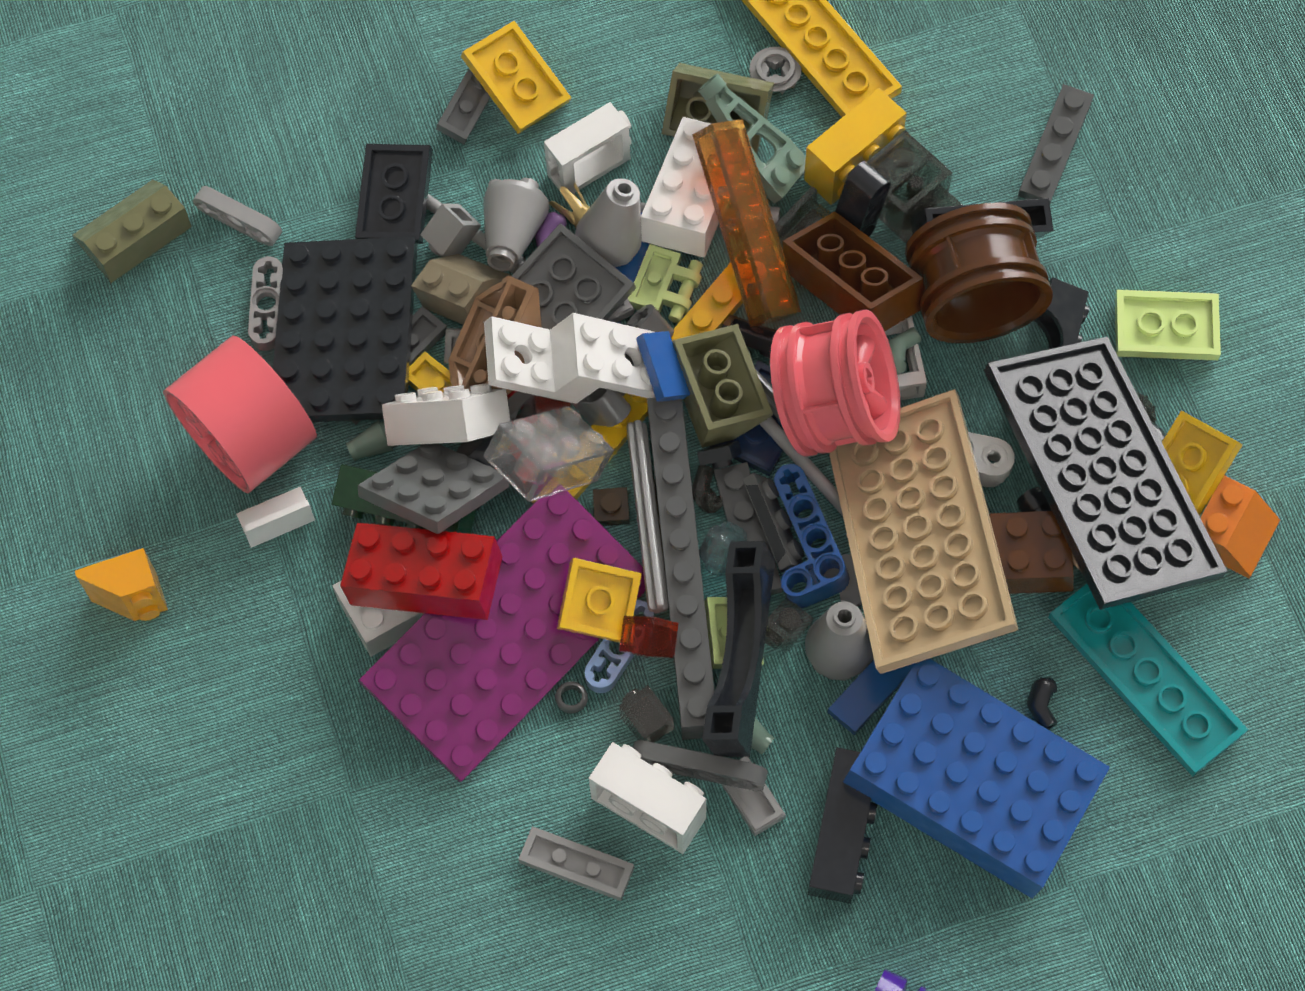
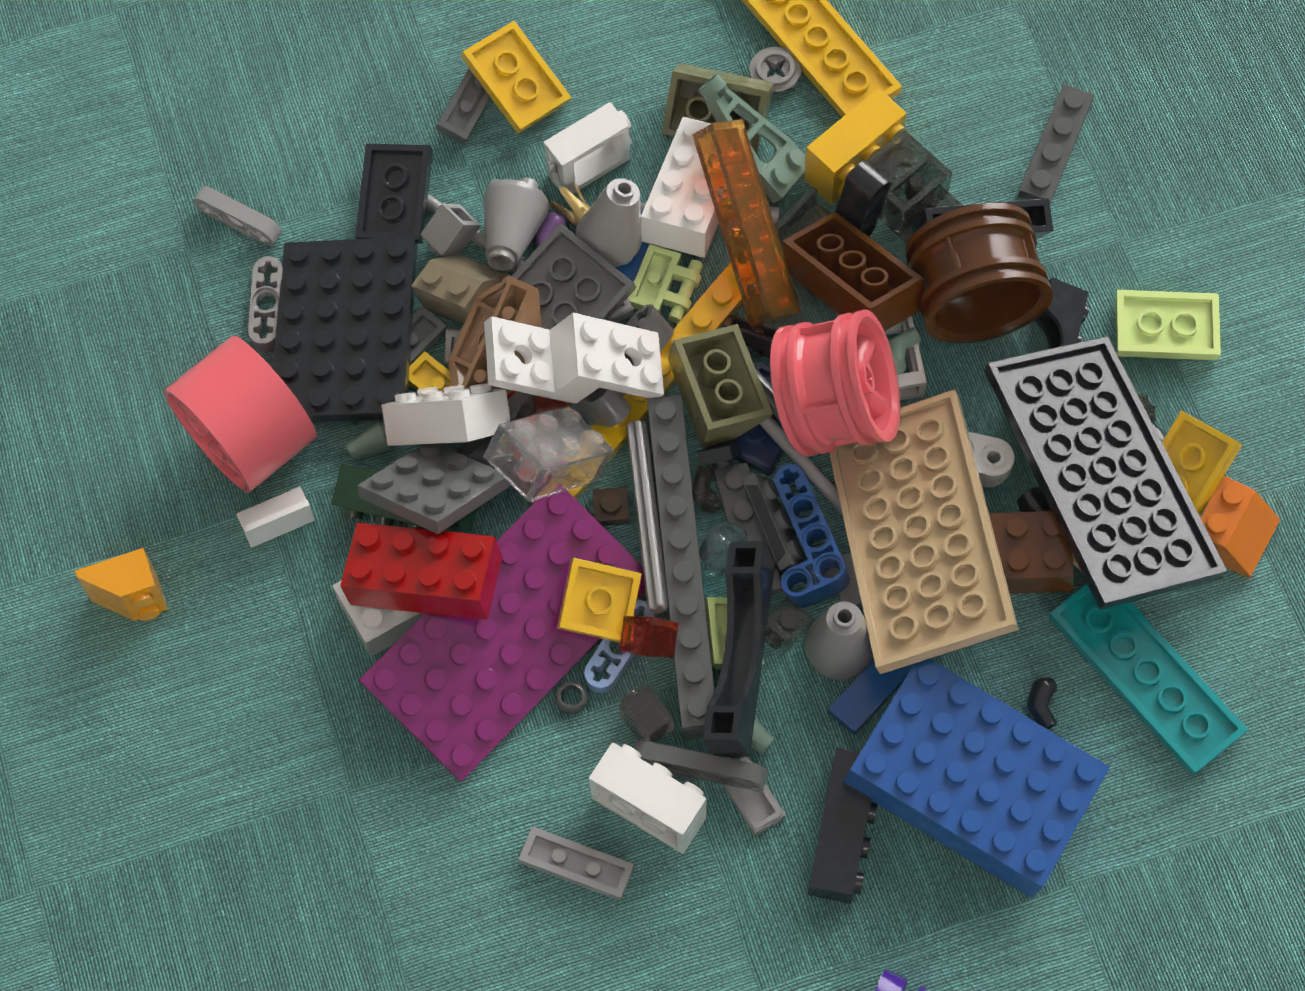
(133, 229): olive slope -> none
(662, 366): blue tile -> none

